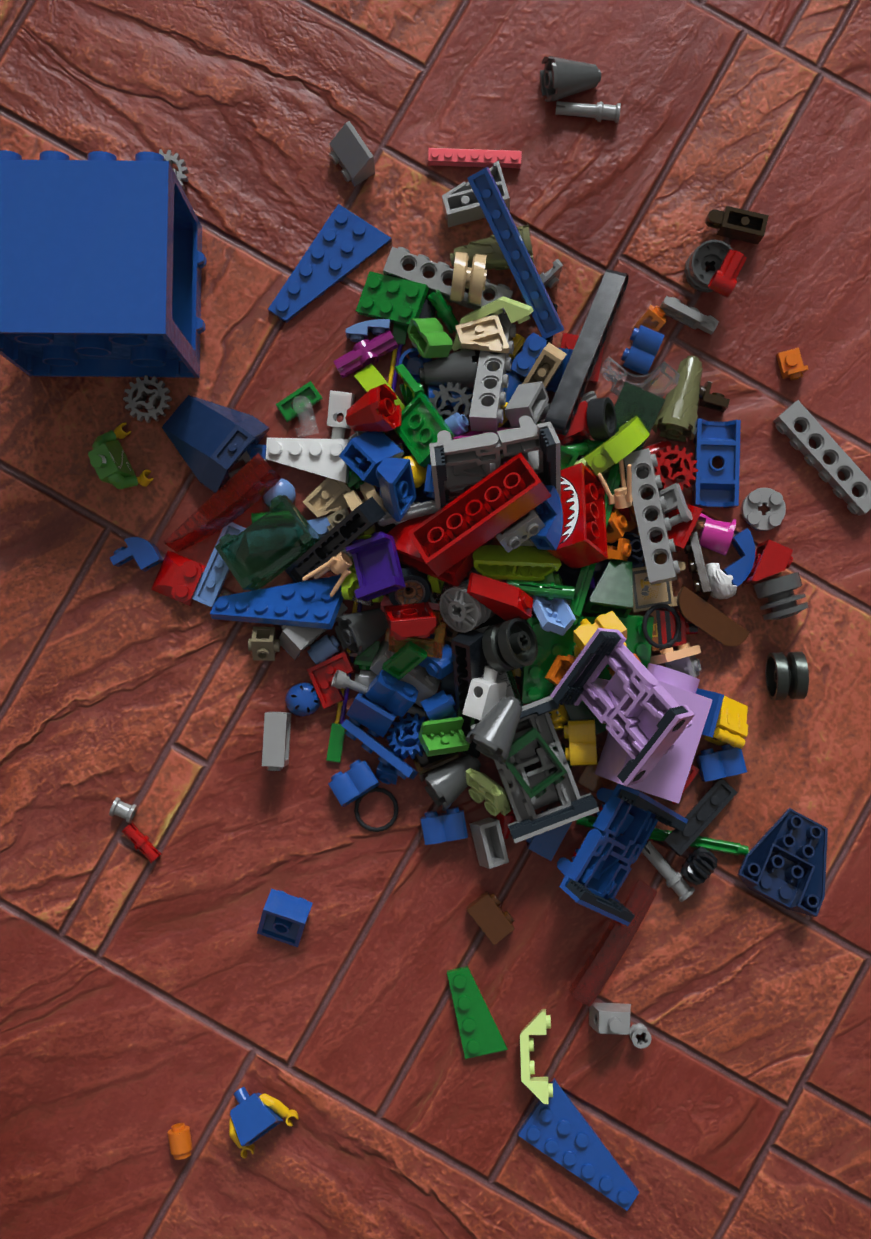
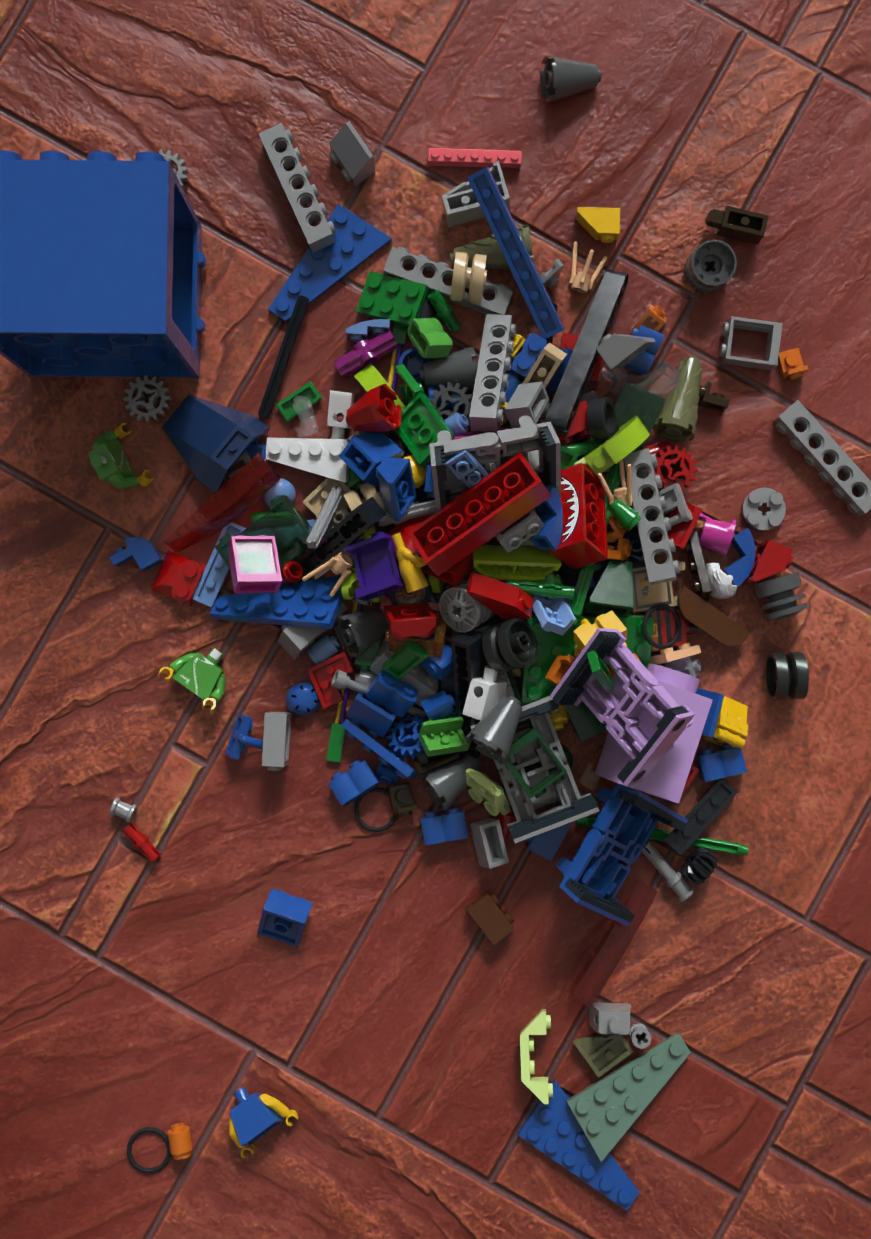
(130, 1157): none -> black piece
(199, 675): none -> bright green torso
(240, 739): none -> blue plate
(254, 564): none -> window
(264, 643): dark tan brick -> none
(274, 140): none -> light grey brick
(283, 357): none -> black axle
(291, 572): none -> red cone
(324, 517): none -> light grey axle
(401, 799): none -> dark brown bracket
(409, 566): none -> yellow piece
(467, 468): none -> medium blue slope
(475, 1023): green wing -> none
(483, 335): tan wing -> none
(515, 310): yellowish green slope -> none
(581, 742): yellow brick -> none
(582, 282): none -> light nougat plant
(599, 111): light grey pin -> none
(600, 222): none -> yellow slope
(600, 671): none -> green tile
(603, 1051): none -> olive wing
(619, 1098): none -> sand green wing
(621, 348): none -> light grey slope
(624, 514): none -> green cone
(688, 315): light grey hinge -> none
(713, 485): blue piece -> none
(725, 278): red piece -> none
(772, 348): none -> light grey window
(789, 864): dark blue wedge -> none

